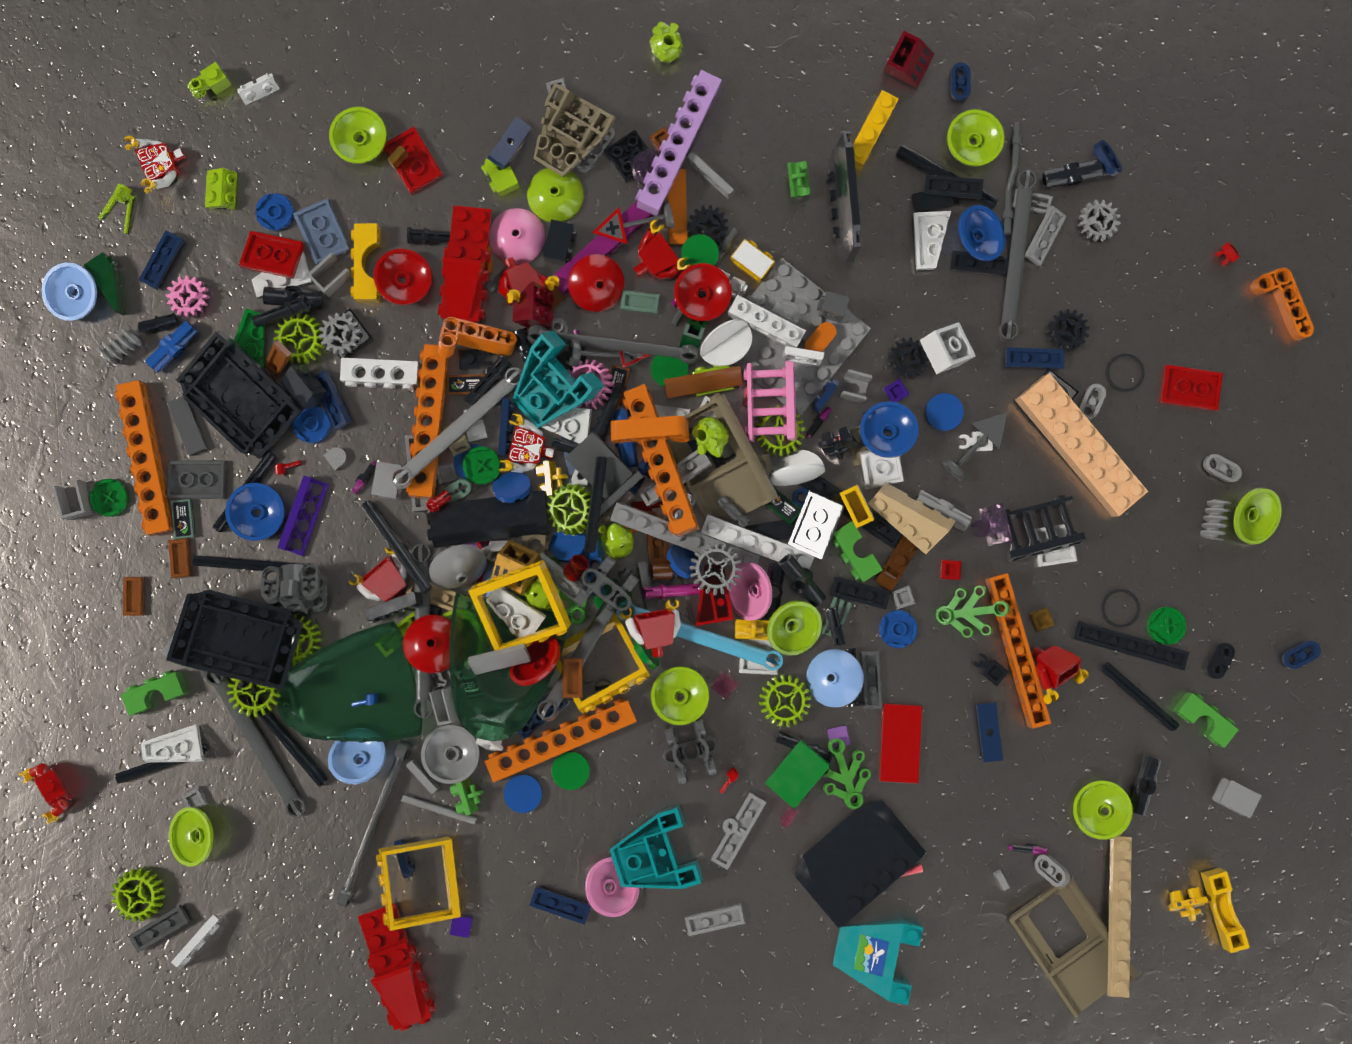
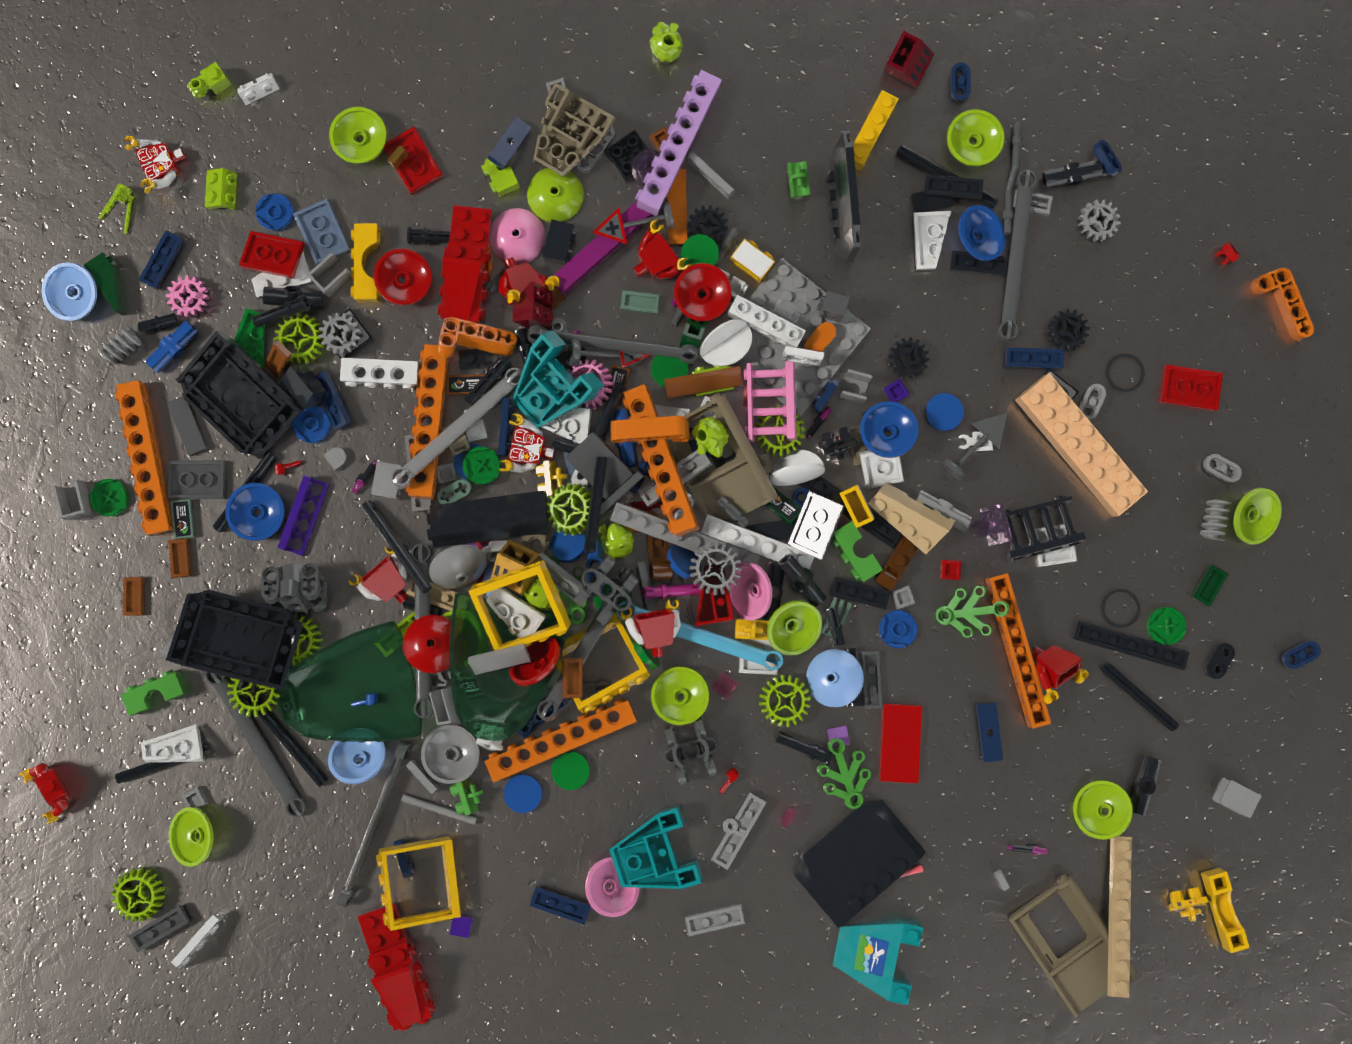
(231, 563): black axle -> none
(393, 607): black piece -> none
(438, 501): red pin -> none
(511, 487): blue tile -> none
(575, 568): red wheel -> none
(583, 282): red dish -> none
(797, 774): green tile -> none
(947, 348): white brick -> none
(992, 671): black plate -> none
(1042, 619): pearl gold tile -> none
(1045, 235): light grey tile -> none
(1053, 872): light grey plate -> none
(1210, 585): none -> dark green tile
(1219, 729): bright green arch -> none

